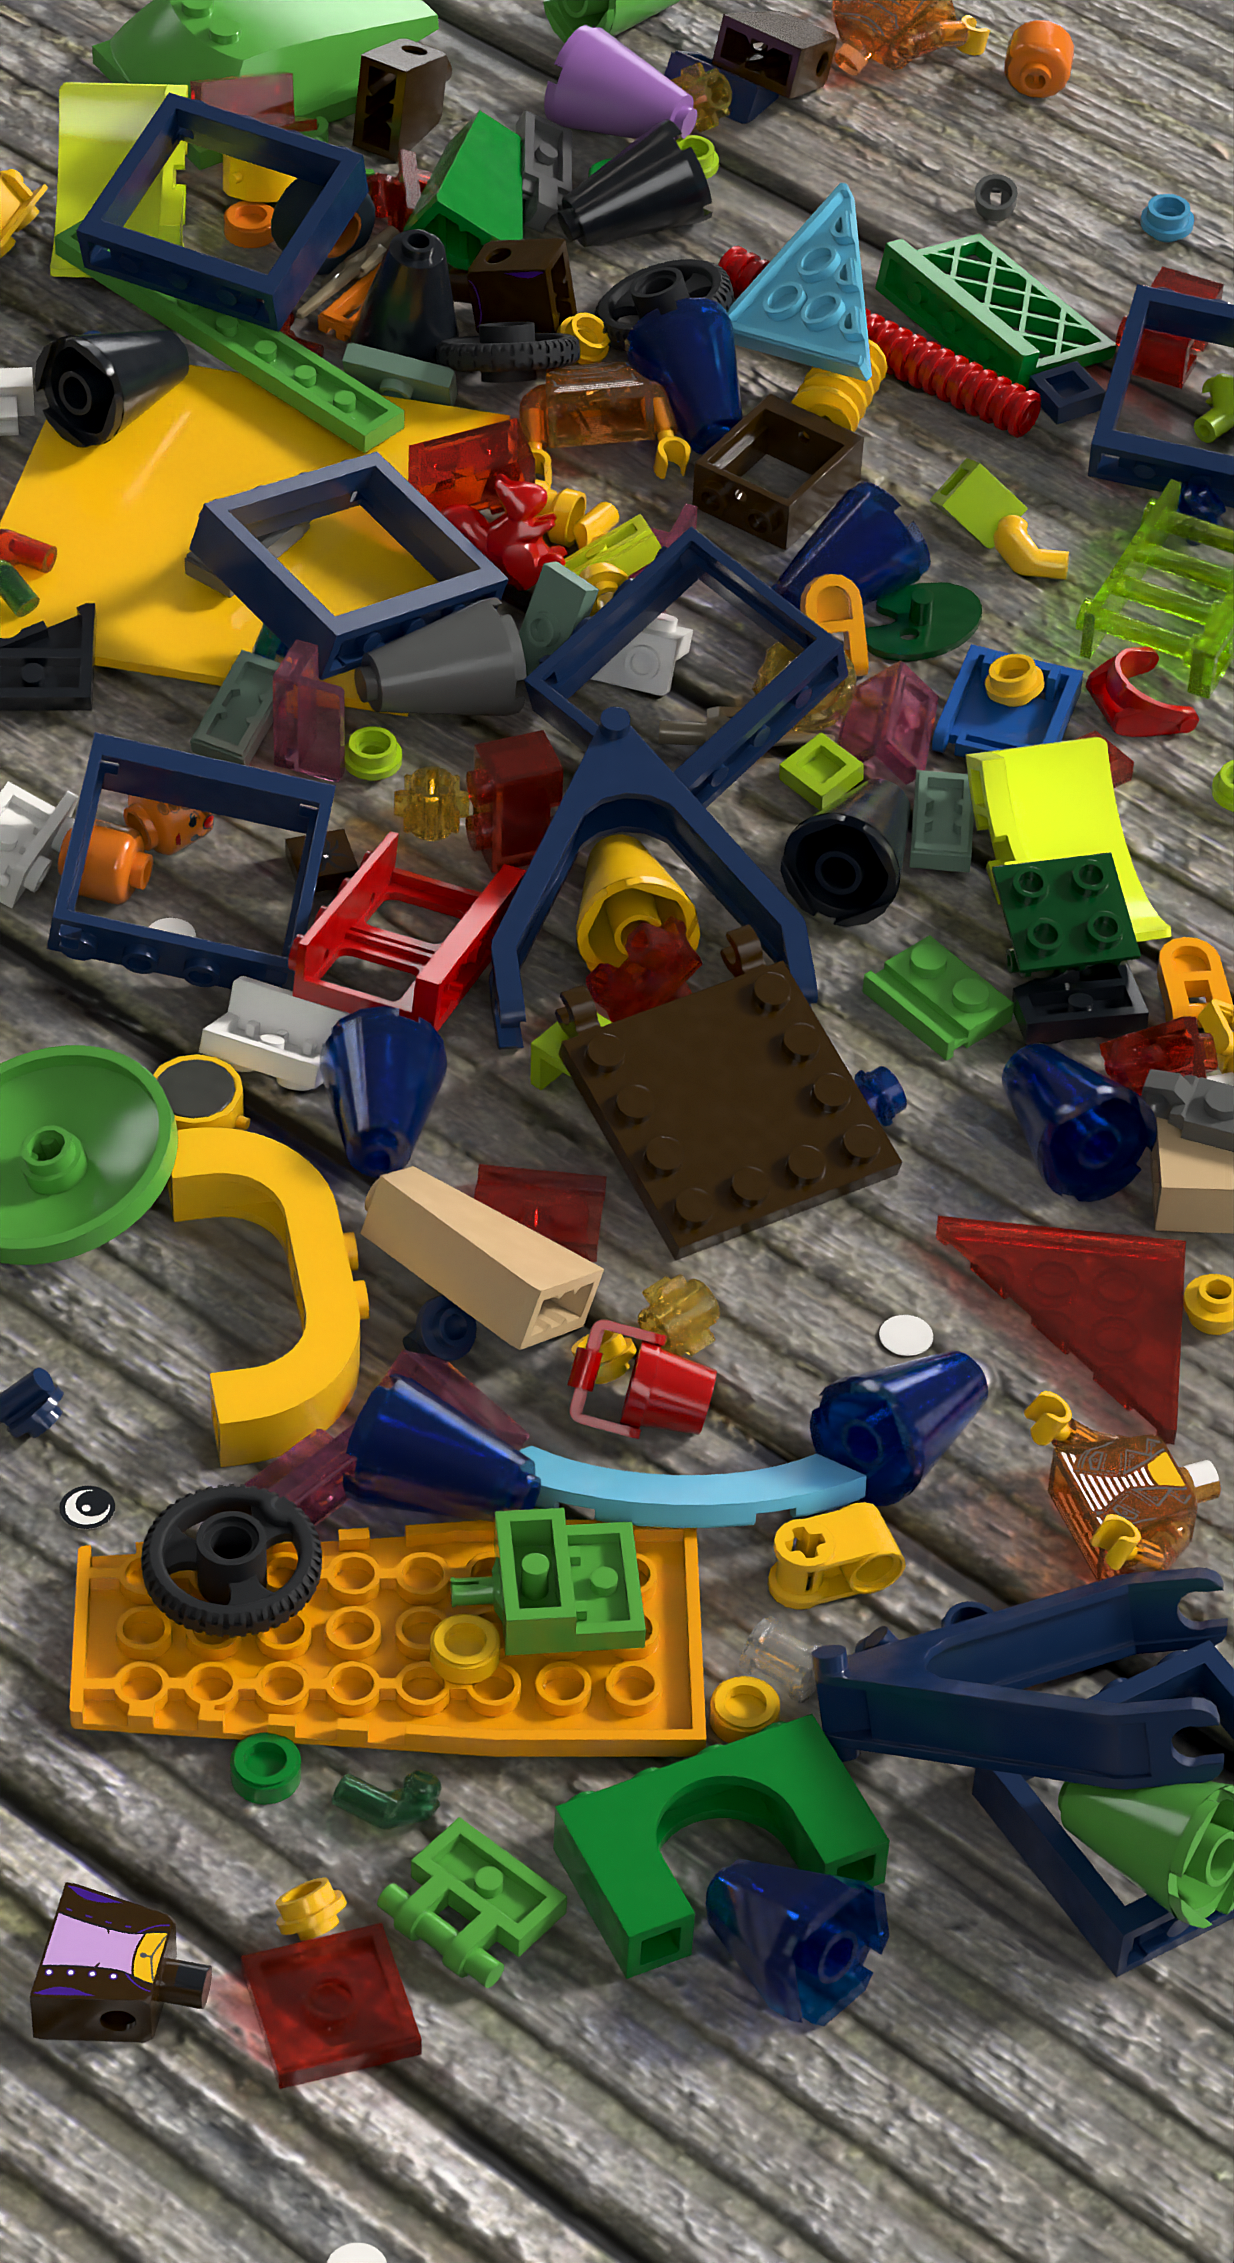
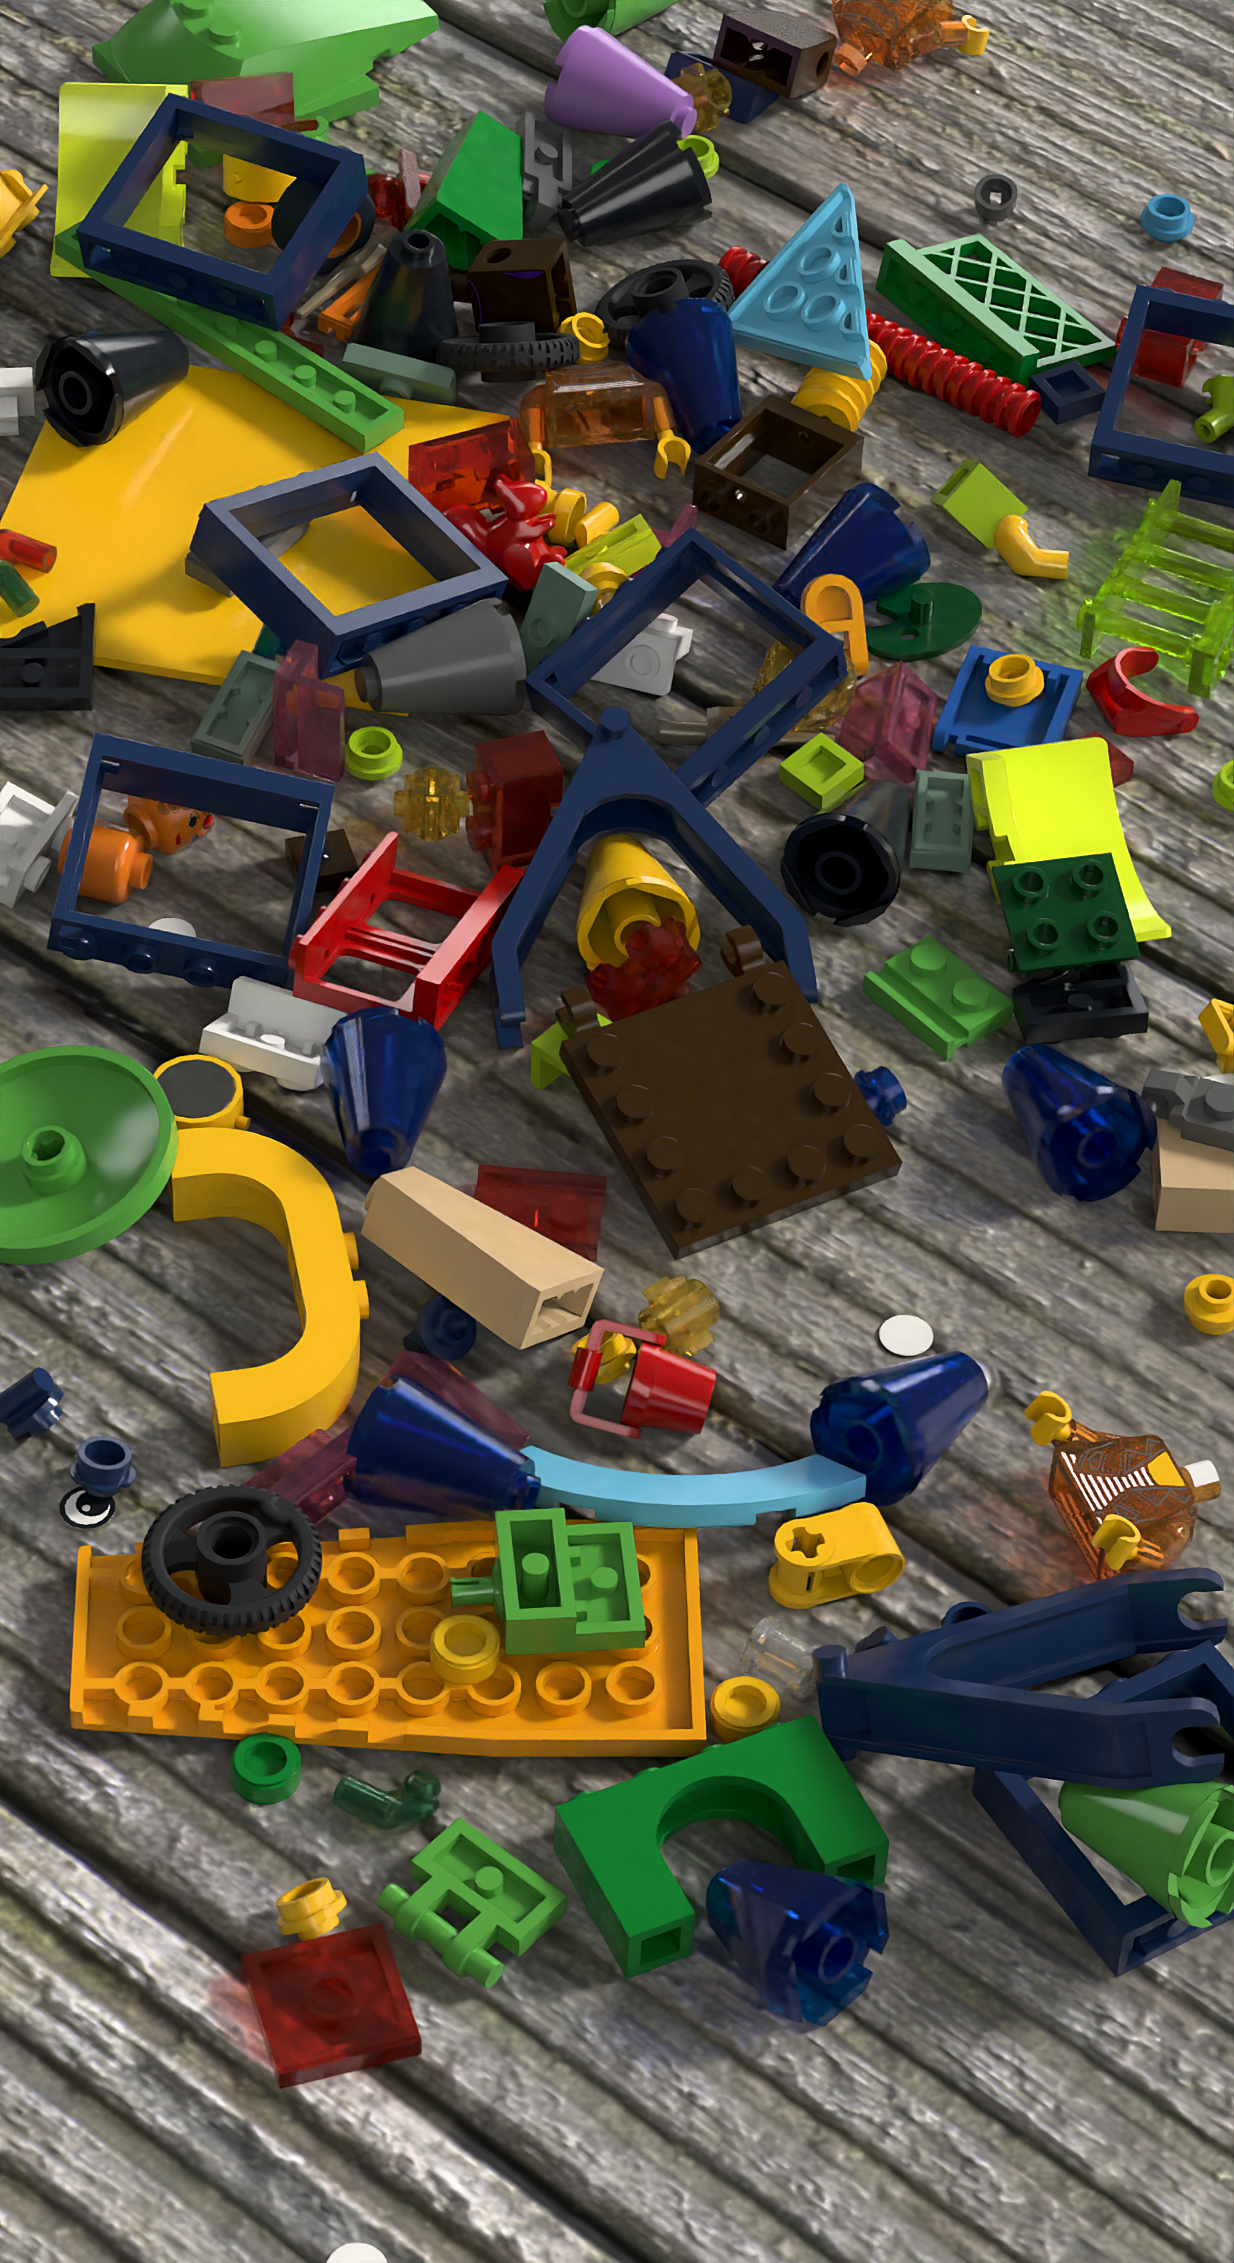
(103, 1466): none -> dark blue plate
(110, 1971): dark brown torso -> none
(399, 96): dark brown torso -> none
(1039, 54): orange head -> none
(1092, 1295): clear red tile -> none
(1164, 1047): clear red hips -> none
(1190, 970): light orange plate -> none
(1201, 504): clear blue plate -> none

